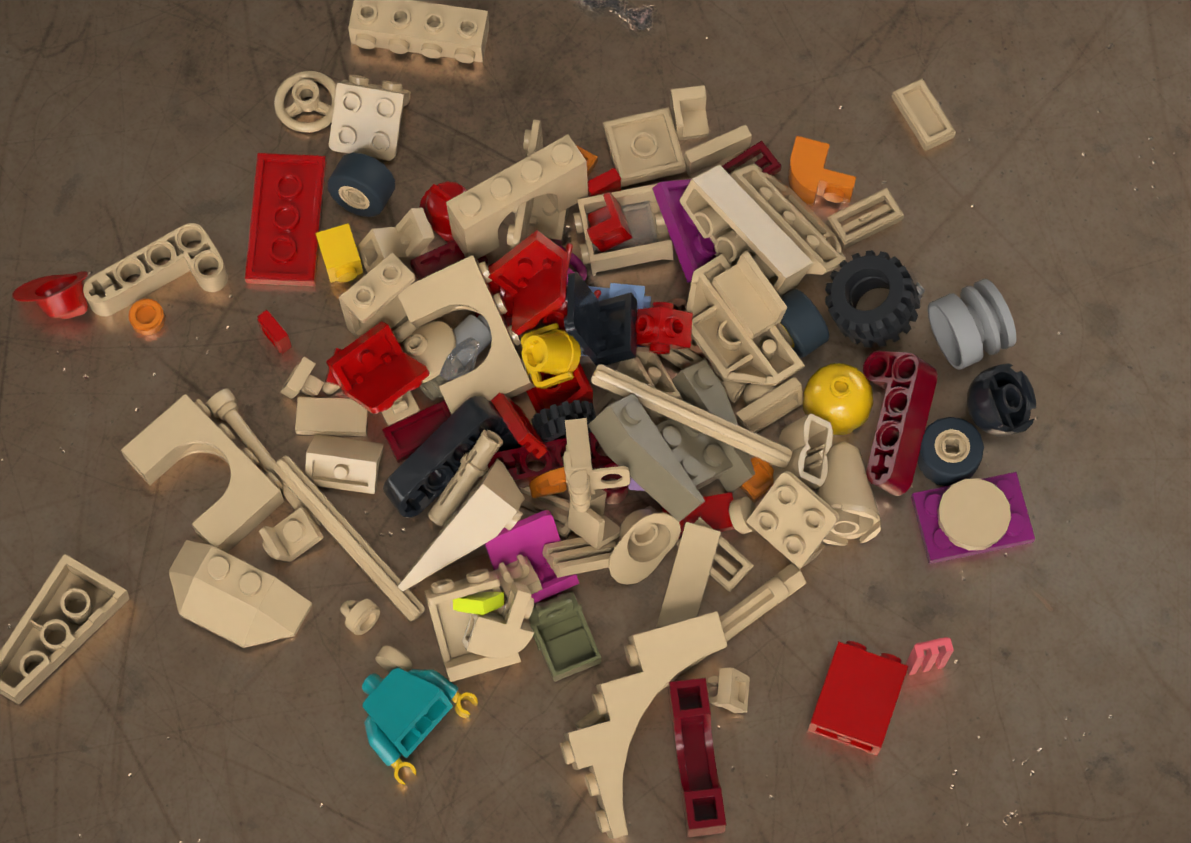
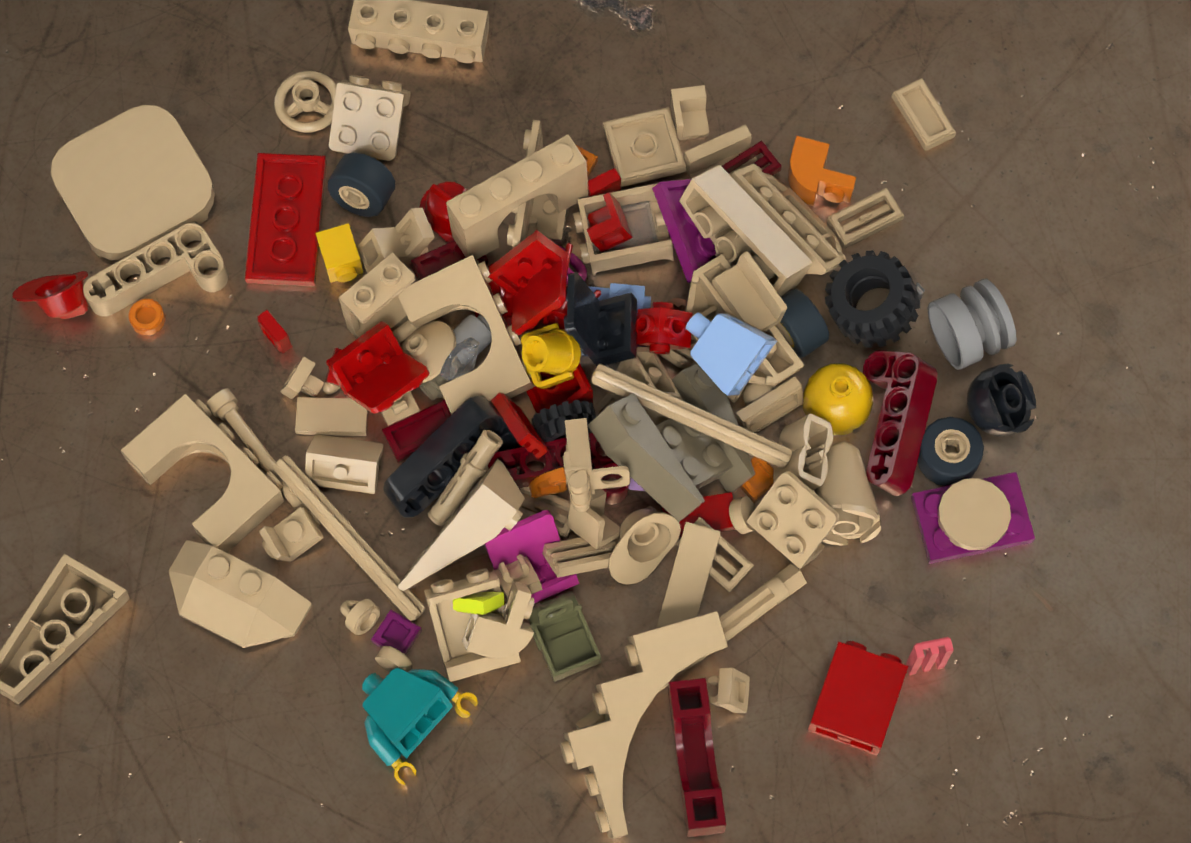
(132, 181): none -> tan tile
(396, 632): none -> magenta tile
(728, 350): none -> light blue torso

